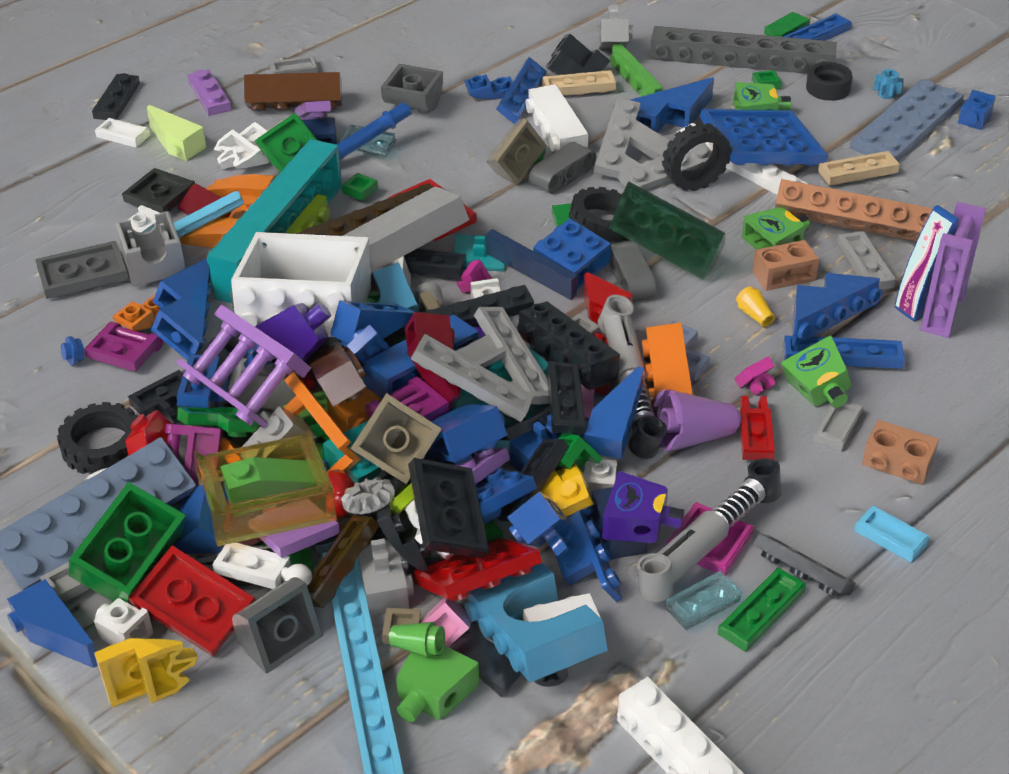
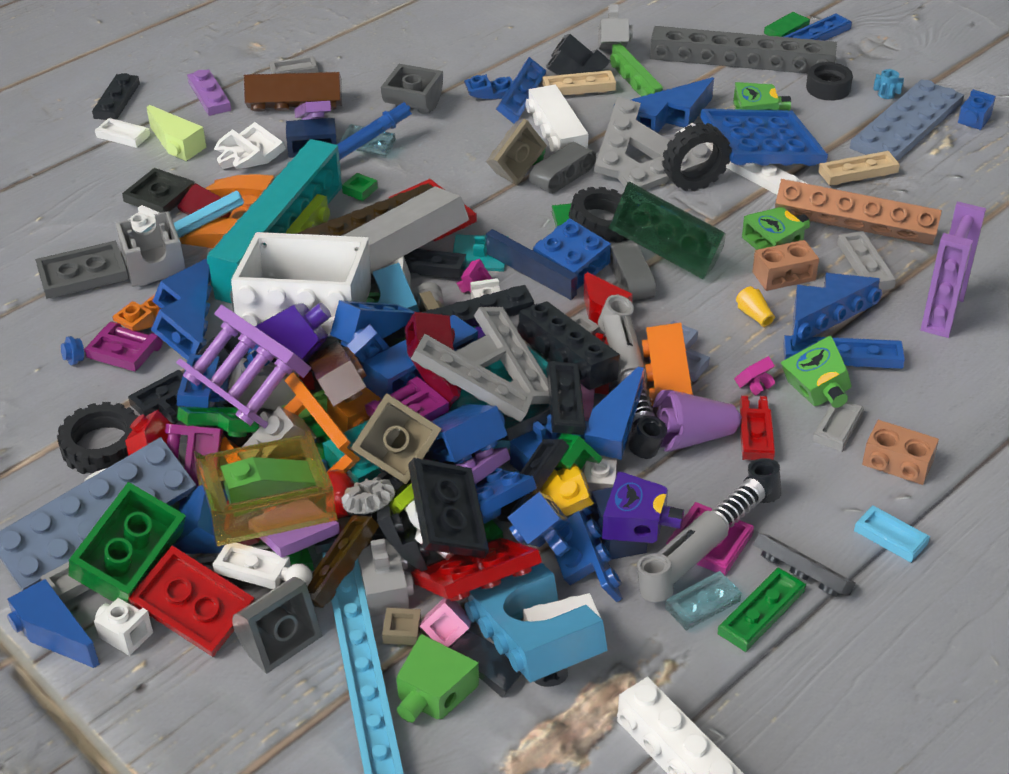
(144, 667): yellow plate -> none
(284, 141): green plate -> none
(420, 638): bright green cone -> none
(767, 77): green tile -> none
(921, 263): slope -> none

